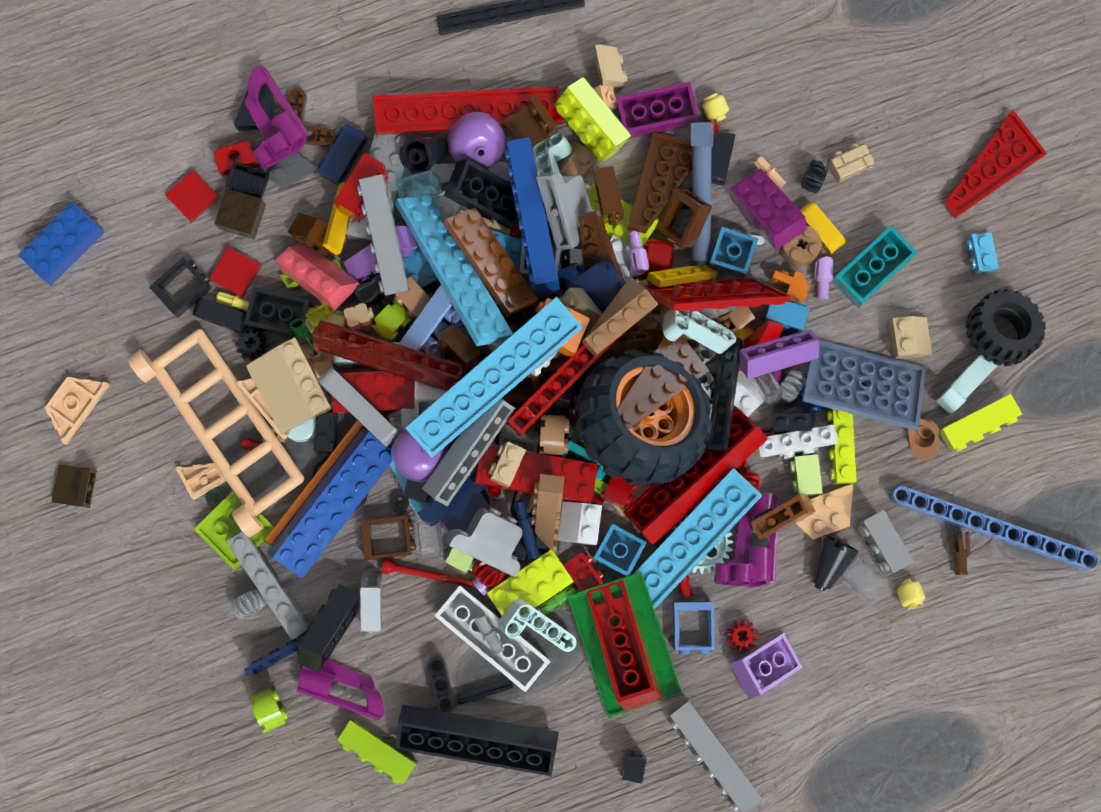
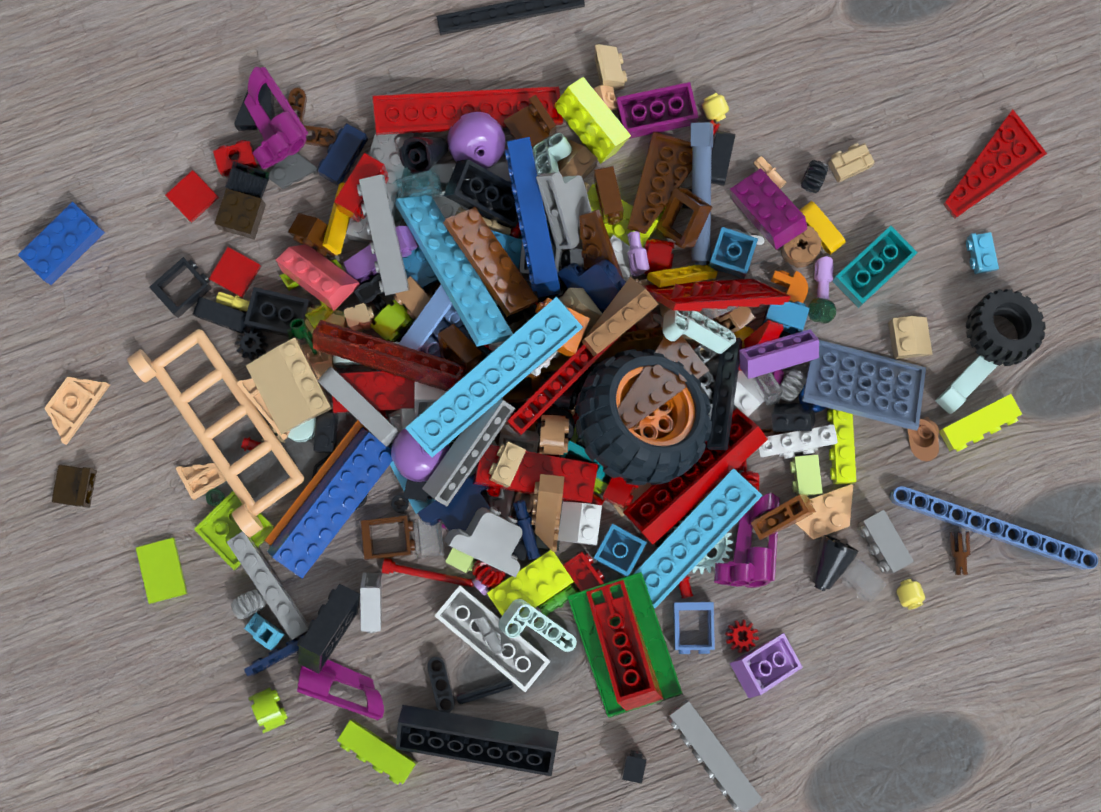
(161, 570): none -> lime tile
(264, 631): none -> medium azure brick
(821, 310): none -> clear green head

